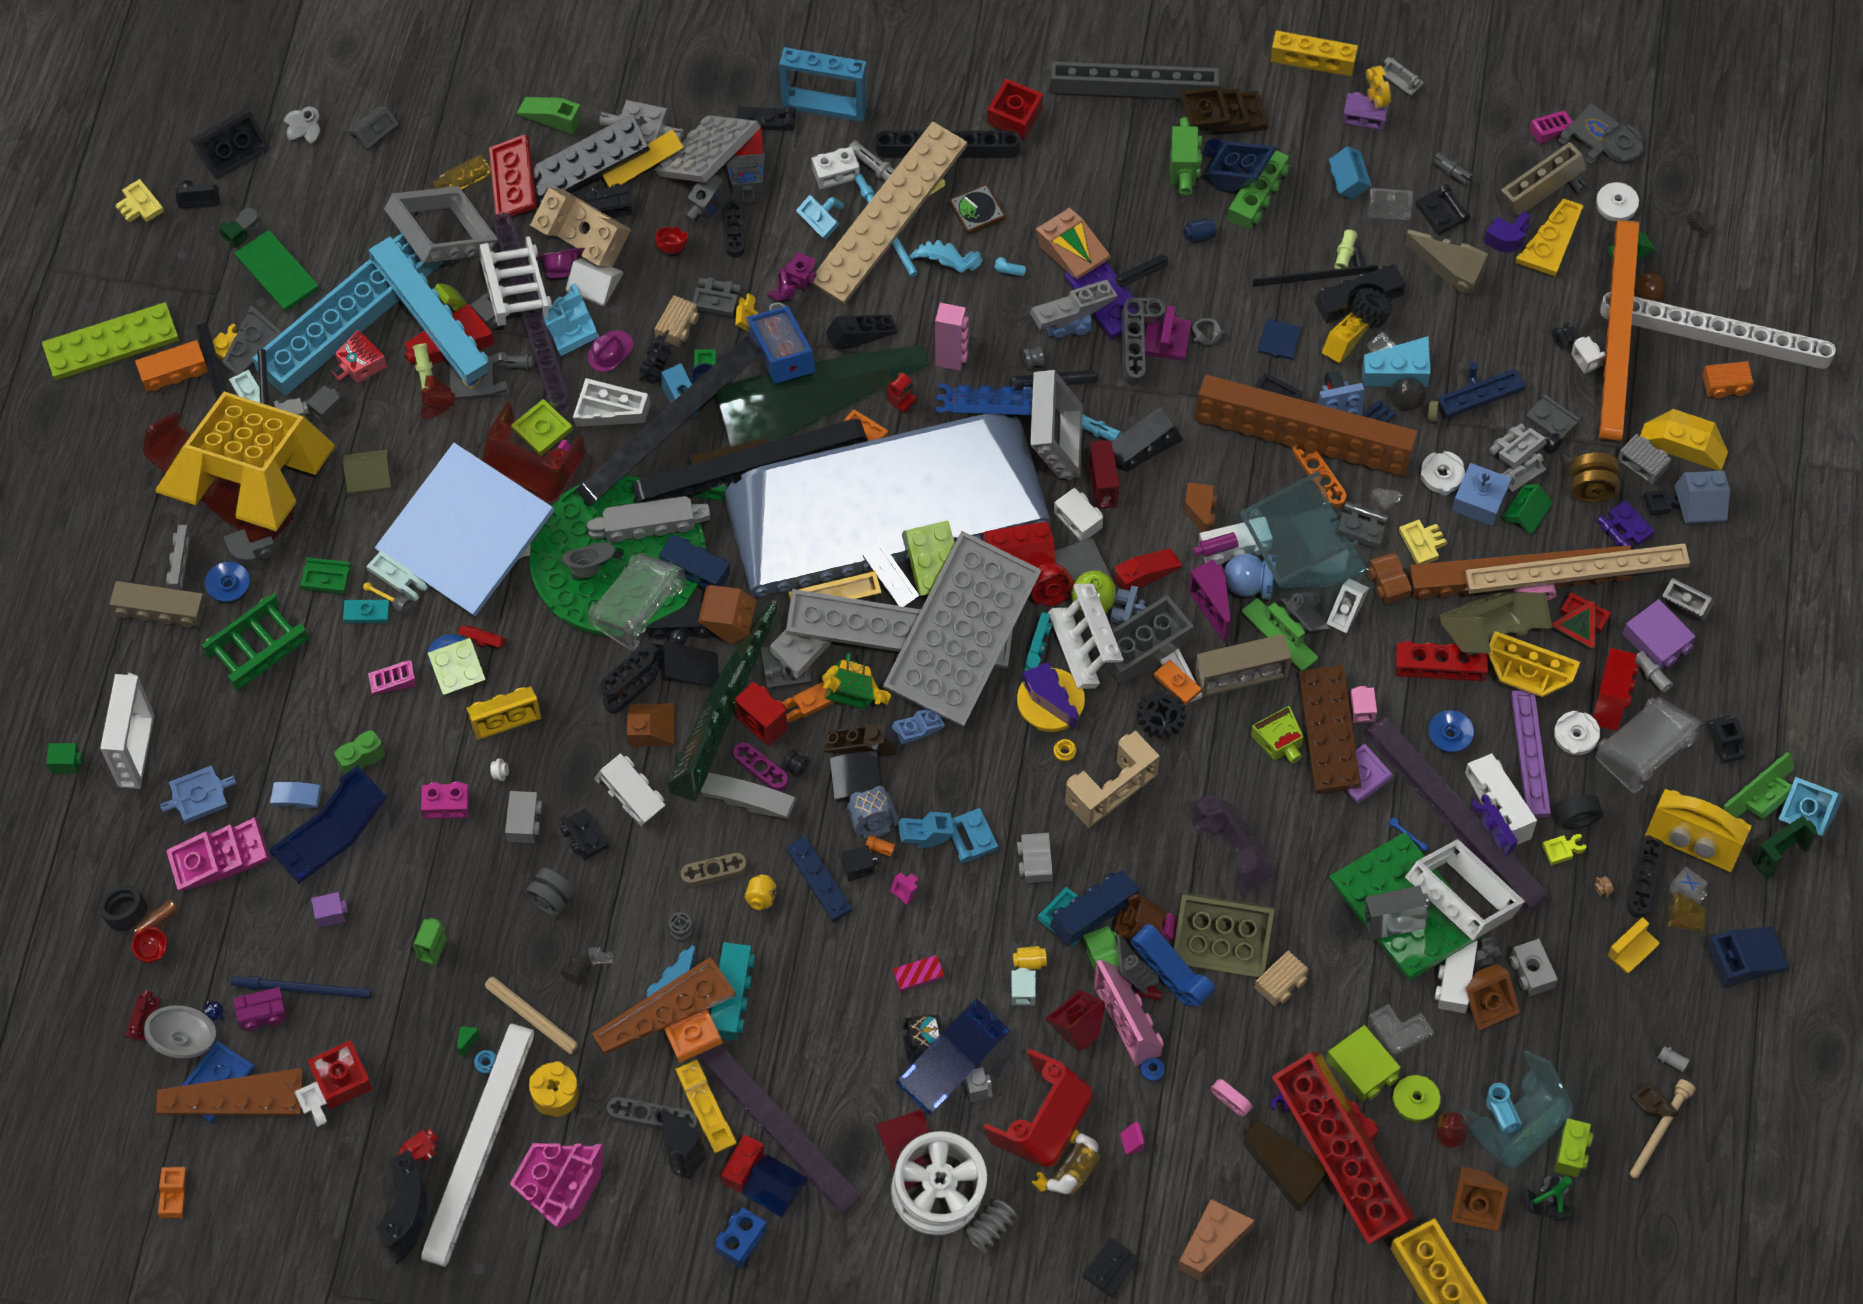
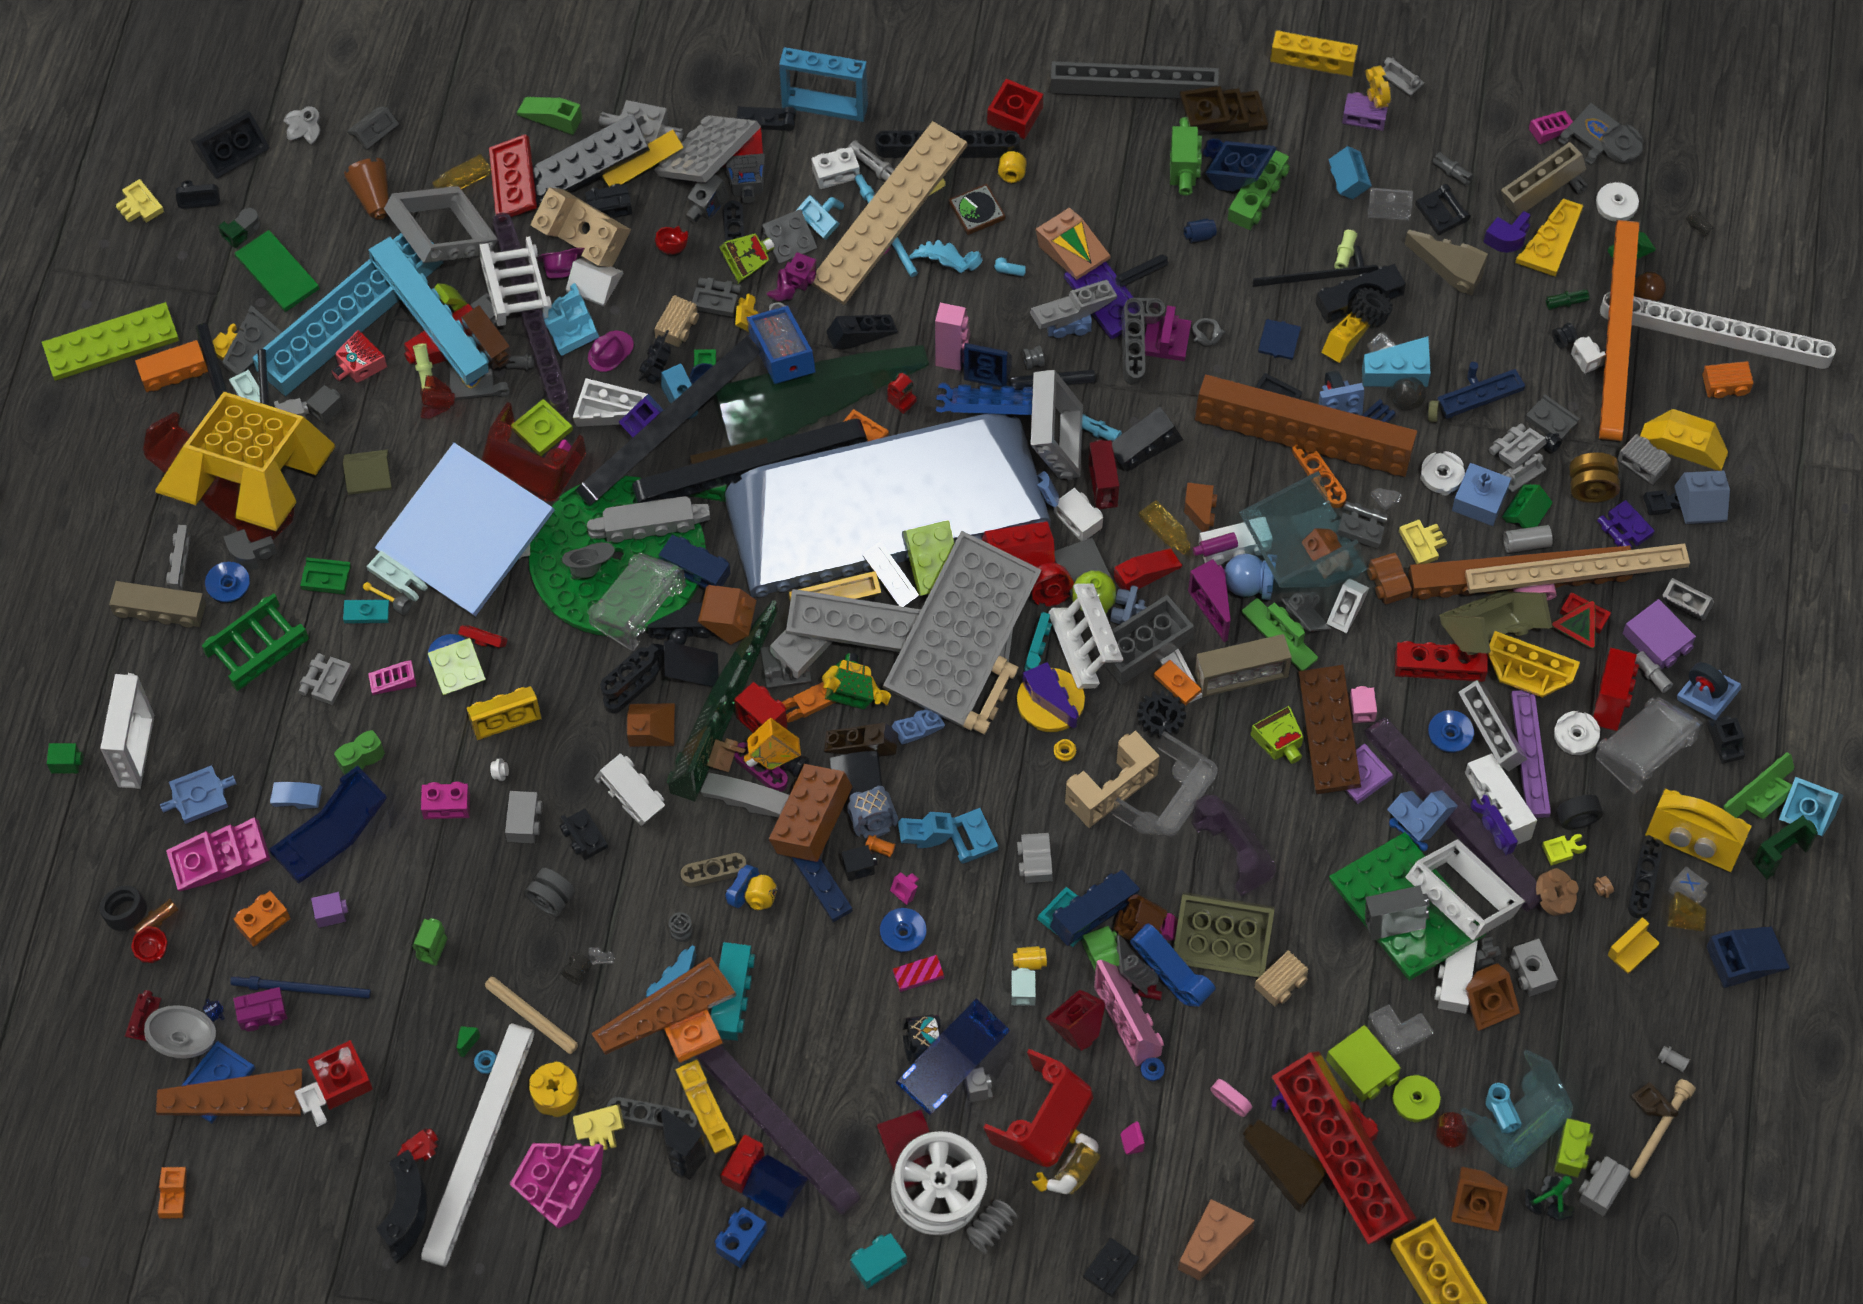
(261, 918): none -> orange brick
(330, 681): none -> light grey plate
(370, 185): none -> dark orange cone
(487, 337): none -> reddish brown brick
(599, 1125): none -> light yellow hinge
(640, 415): none -> dark purple brick
(723, 754): none -> medium nougat bracket
(736, 892): none -> blue plate
(746, 255): none -> lime torso
(772, 746): none -> light orange torso
(789, 235): none -> dark grey hinge
(810, 812): none -> dark orange brick
(878, 1260): none -> teal brick
(900, 920): none -> blue dish
(980, 722): none -> tan plate
(986, 365): none -> dark blue slope
(1012, 167): none -> yellow head
(1047, 489): none -> medium blue slope
(1165, 526): none -> clear yellow hinge
(1196, 776): none -> clear windscreen
(1320, 543): none -> dark orange bracket
(1420, 816): none -> medium blue brick
(1492, 725): none -> light grey brick
(1528, 539): none -> light grey pin
(1566, 892): none -> medium nougat plate
(1567, 299): none -> dark green axle
(1604, 1185): none -> light grey brick
(1708, 690): none -> plate

